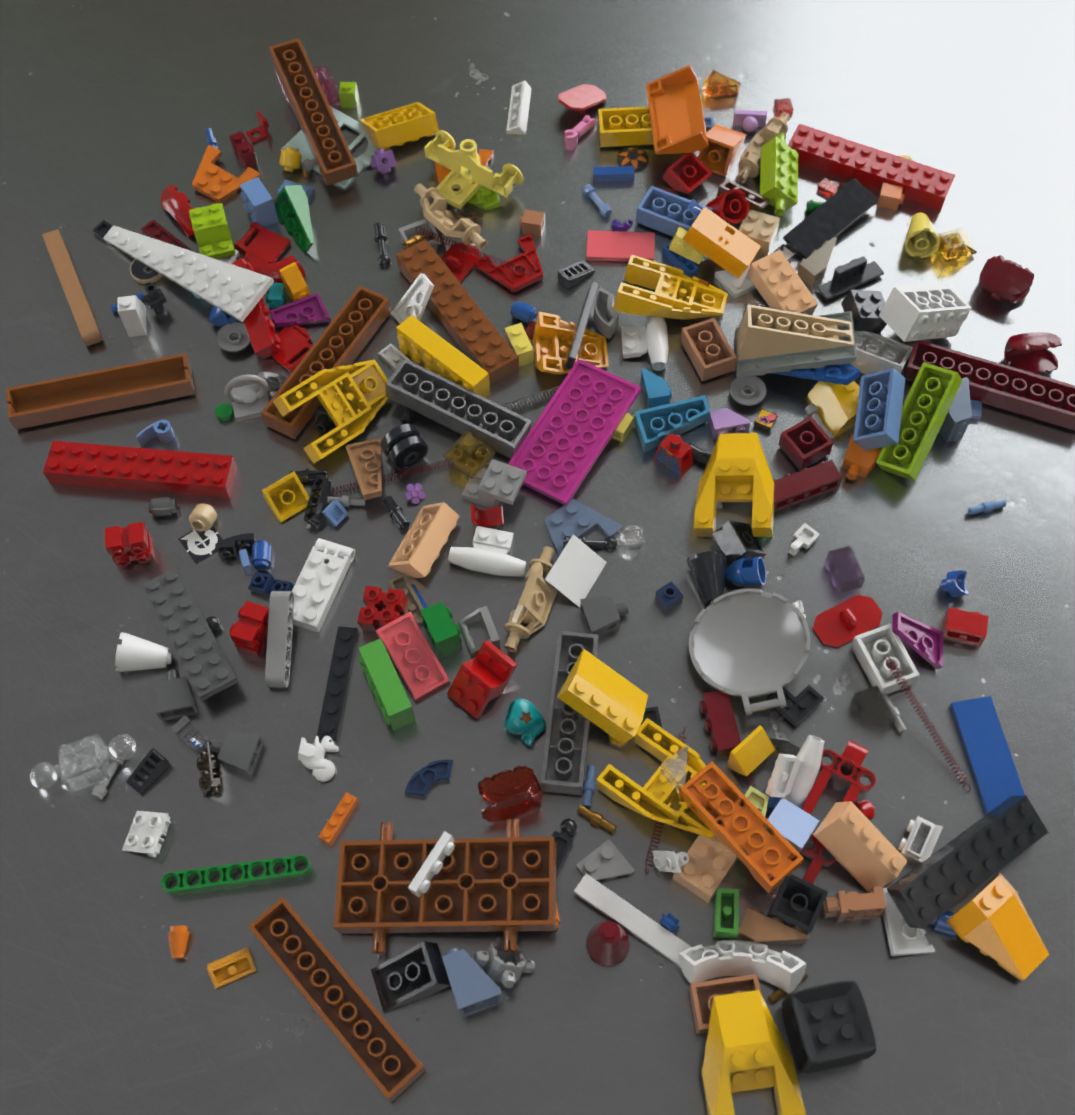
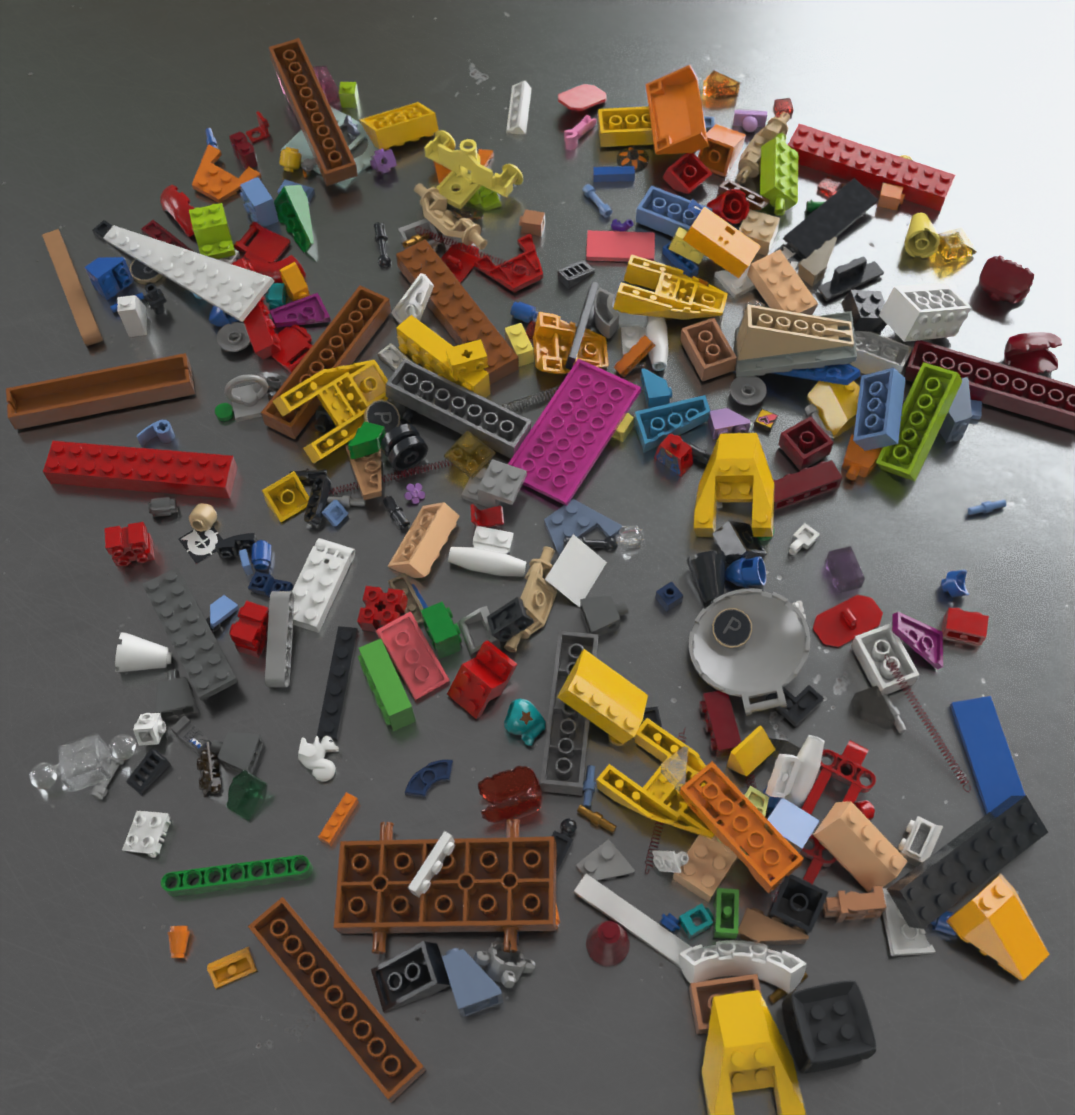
(109, 275): none -> blue slope
(149, 729): none -> white brick
(221, 610): none -> medium blue tile
(246, 794): none -> clear green slope
(352, 128): none -> sand blue piece
(366, 440): none -> green slope
(383, 414): none -> black tile
(467, 357): none -> yellow brick
(509, 620): none -> black bracket
(634, 356): none -> orange piece
(698, 912): none -> teal brick
(732, 628): none -> black tile

